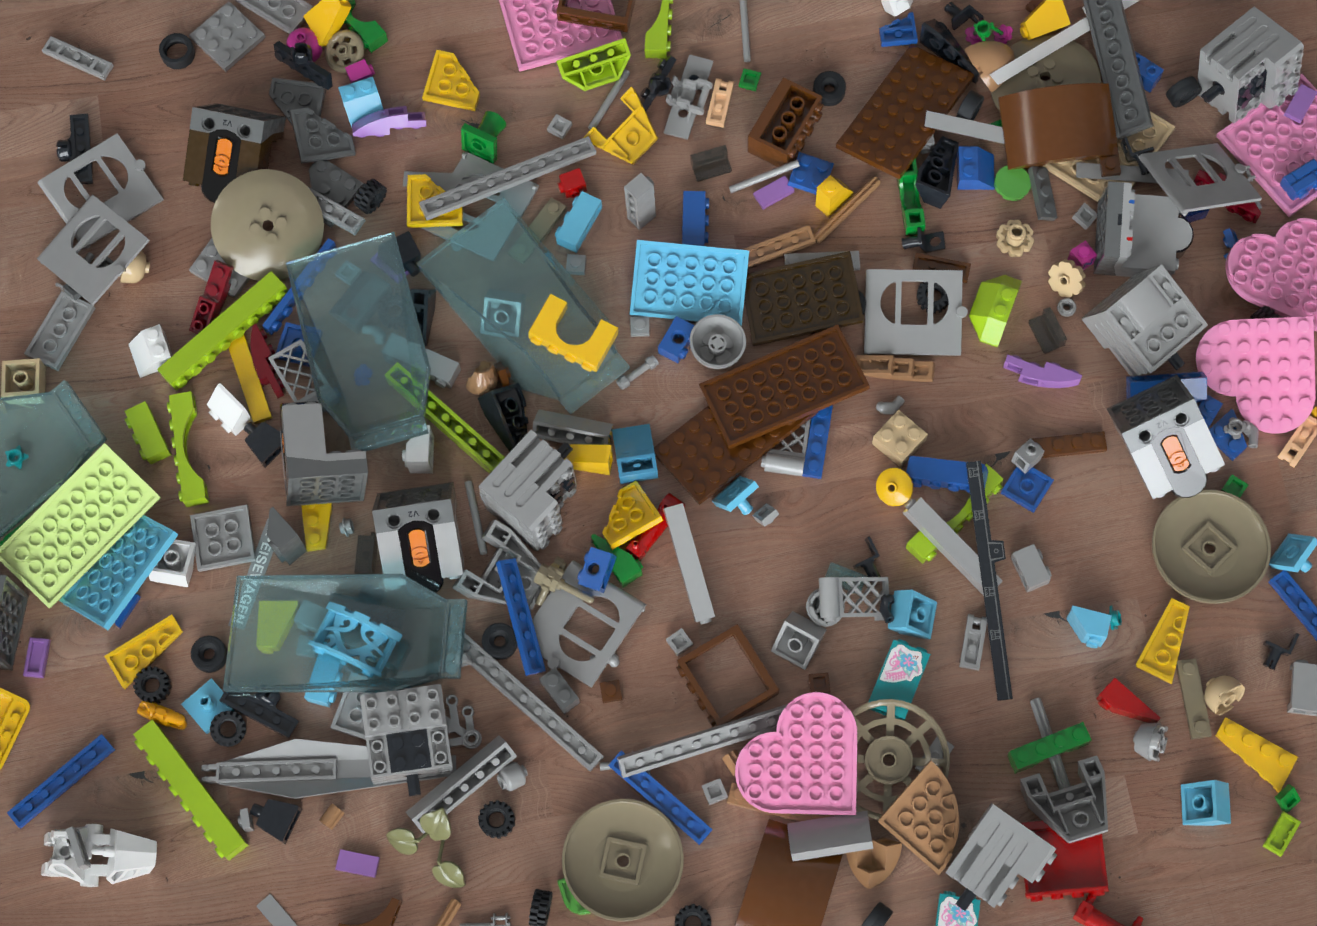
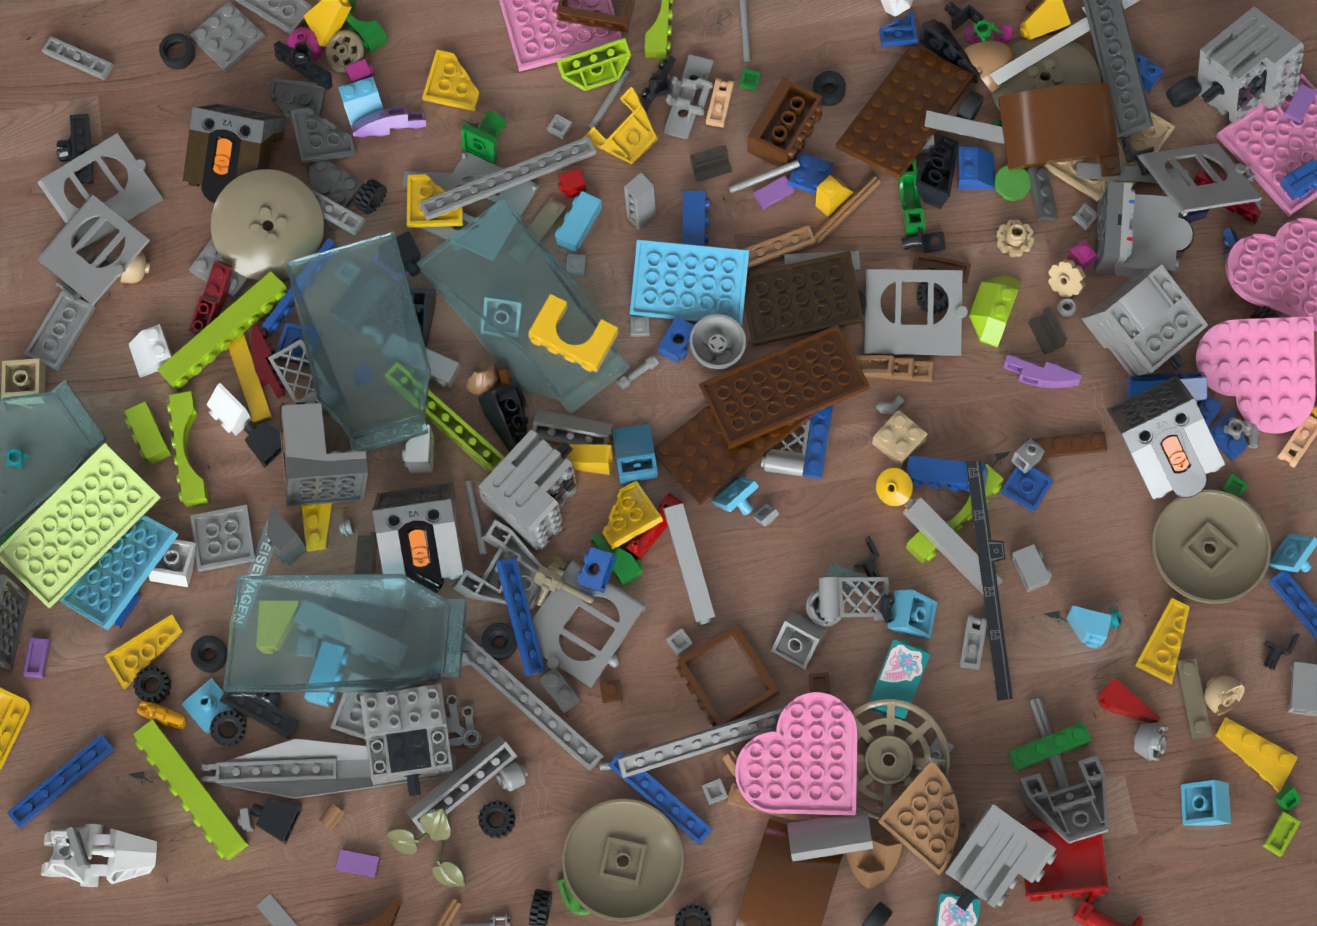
(337, 615): medium azure fence -> none

